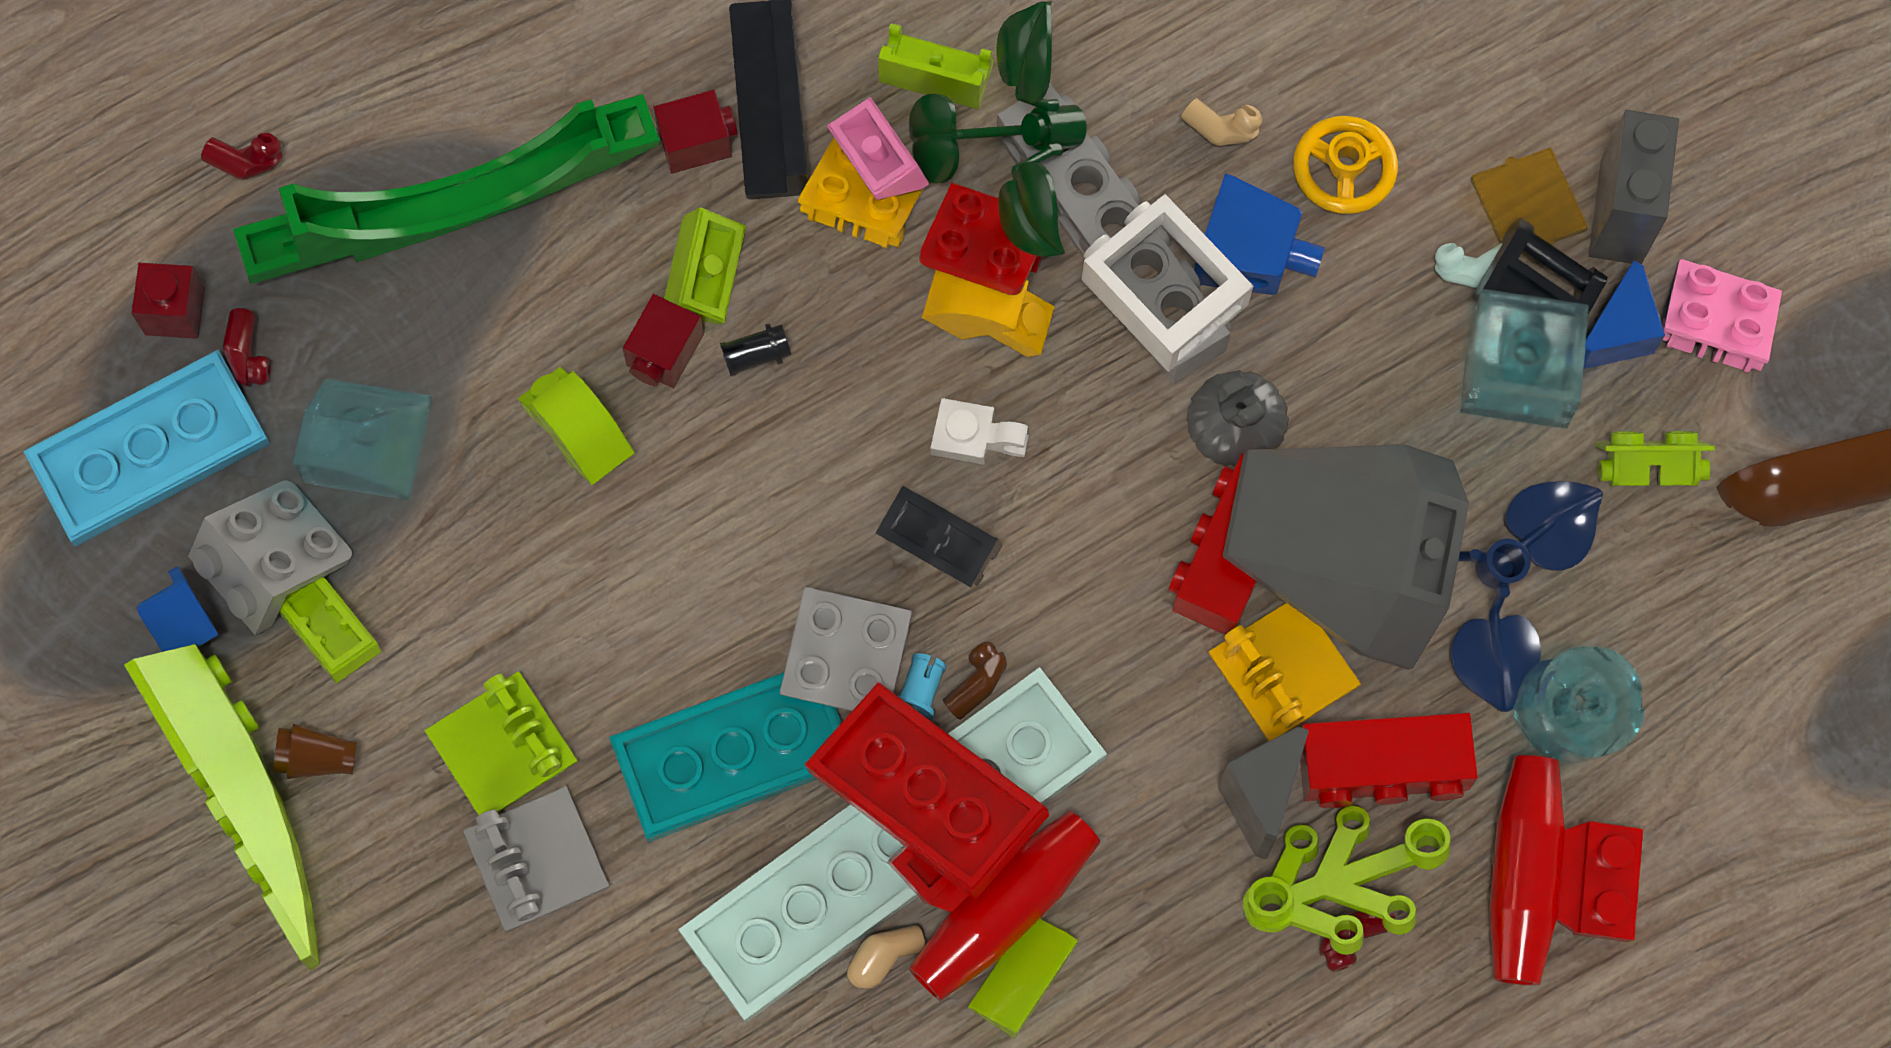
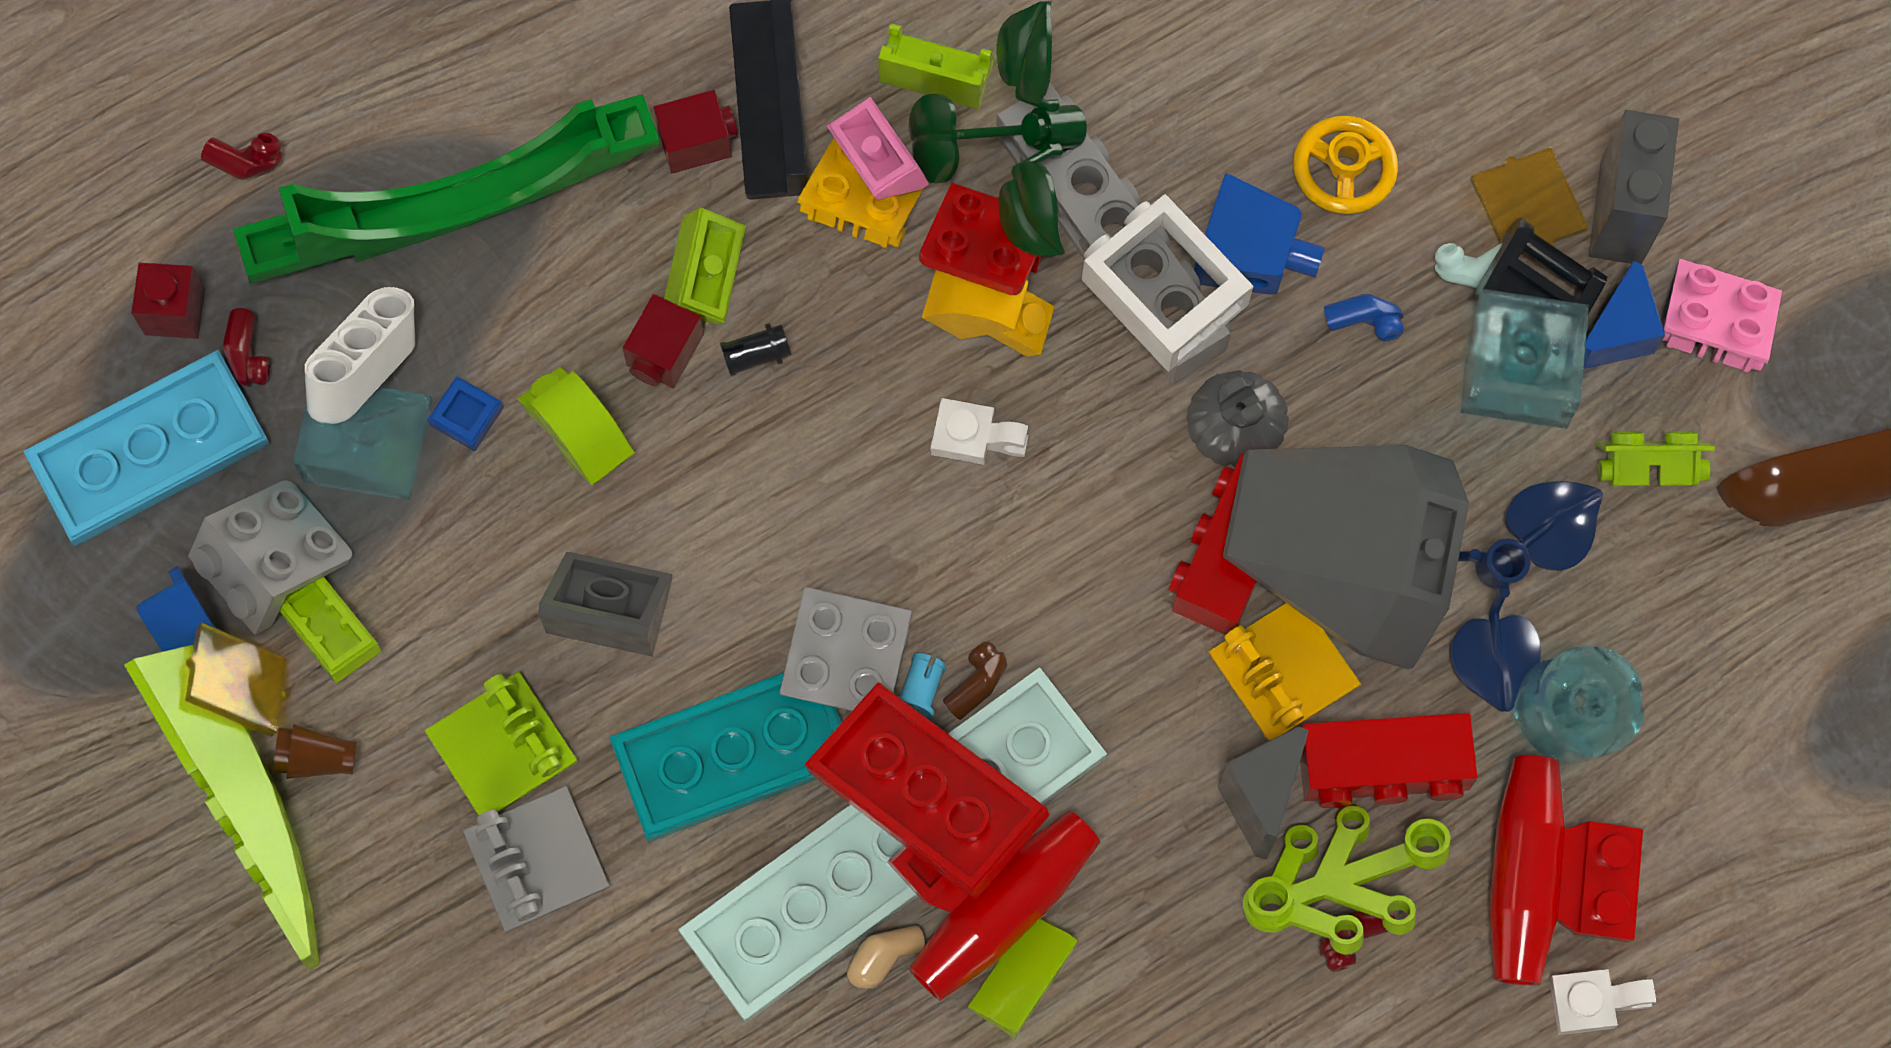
(236, 680): none -> clear yellow piece
(360, 355): none -> white beam
(465, 413): none -> blue tile
(605, 603): none -> dark grey slope
(938, 537): black hinge -> none
(1225, 129): tan arm -> none
(1369, 310): none -> blue arm
(1590, 1003): none -> white plate

